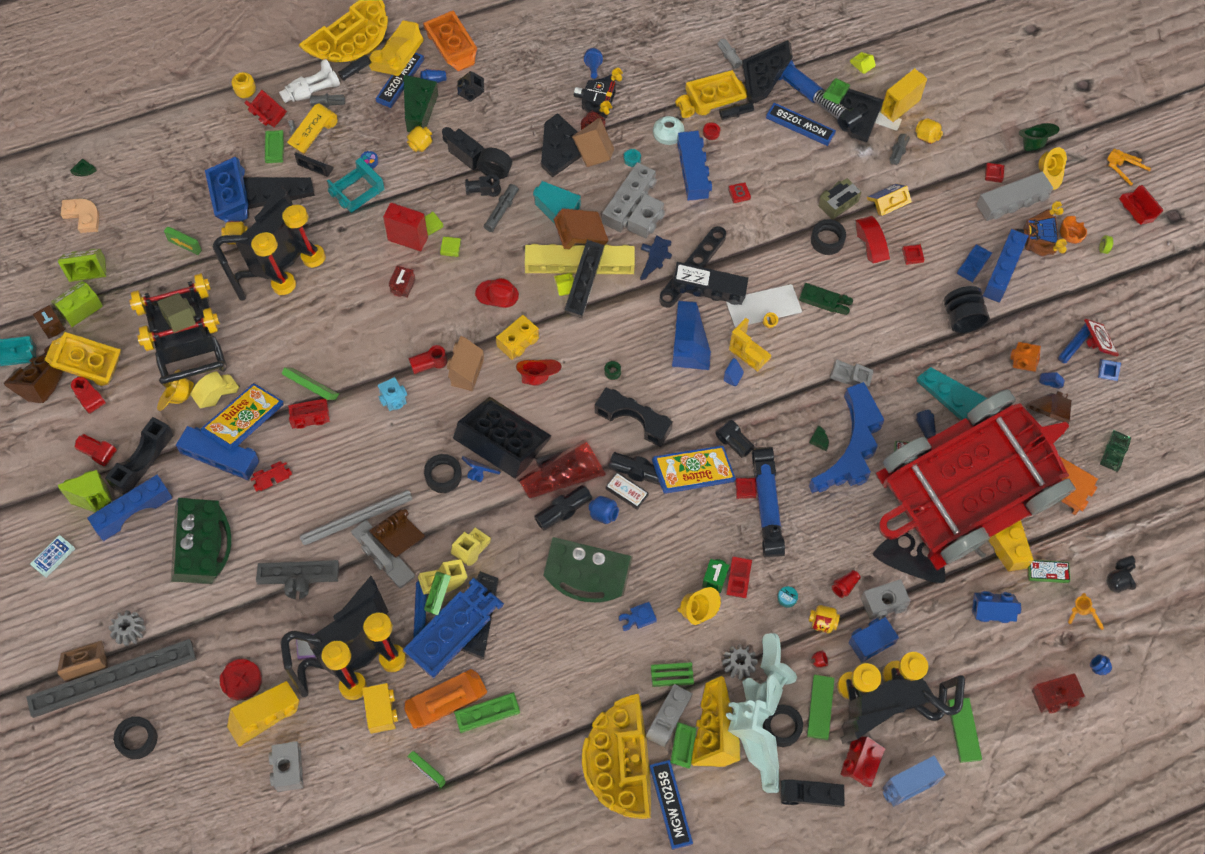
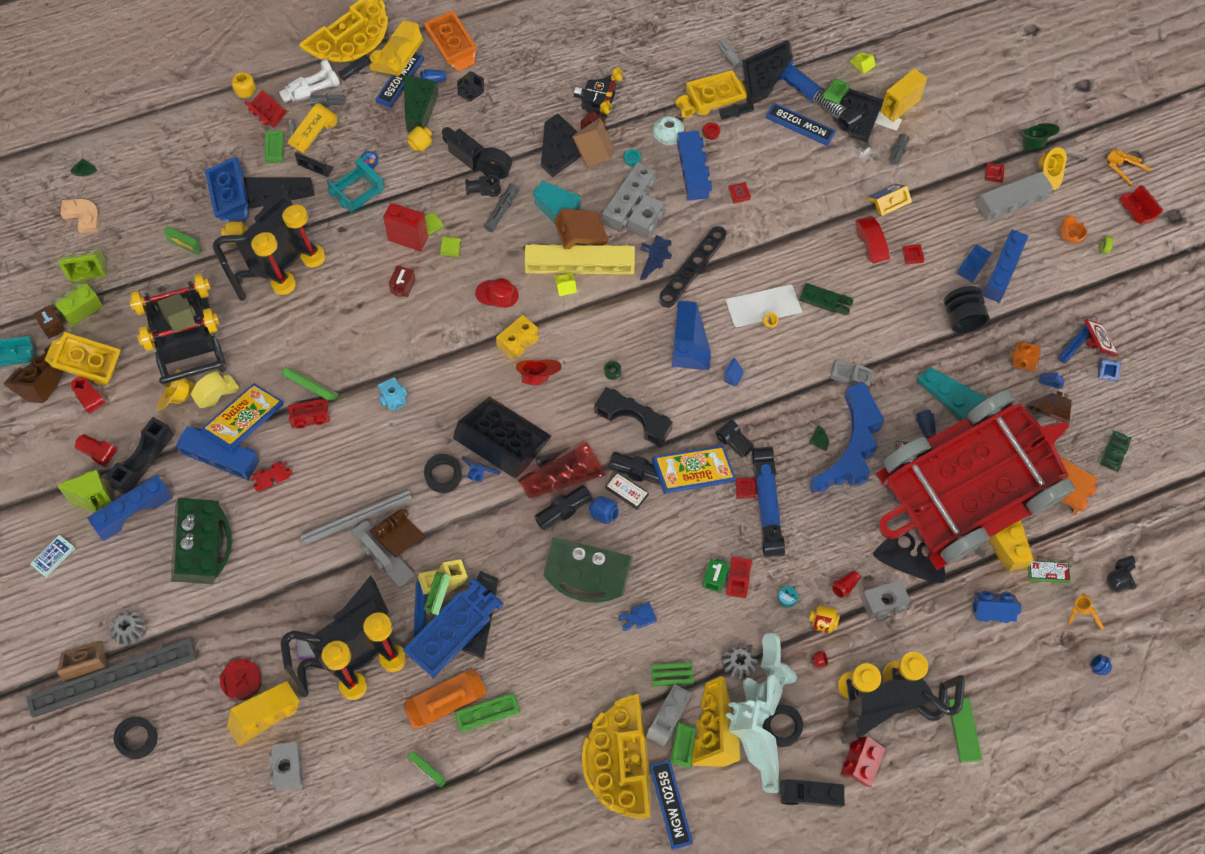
(297, 575): dark grey plate -> none
(379, 708): yellow brick -> none
(427, 359): red piece -> none
(465, 364): medium nougat slope -> none
(470, 546): light yellow brick -> none
(584, 279): black brick -> none
(593, 59): blue piece -> none
(700, 605): yellow piece -> none
(709, 283): black brick -> none
(746, 349): yellow panel -> none
(820, 707): bright green tile -> none
(828, 225): black tyre -> none
(839, 198): brick -> none
(873, 639): blue brick -> none
(913, 781): medium blue window -> none
(929, 131): yellow head -> none
(1043, 232): torso -> none
(1067, 686): clear red brick -> none

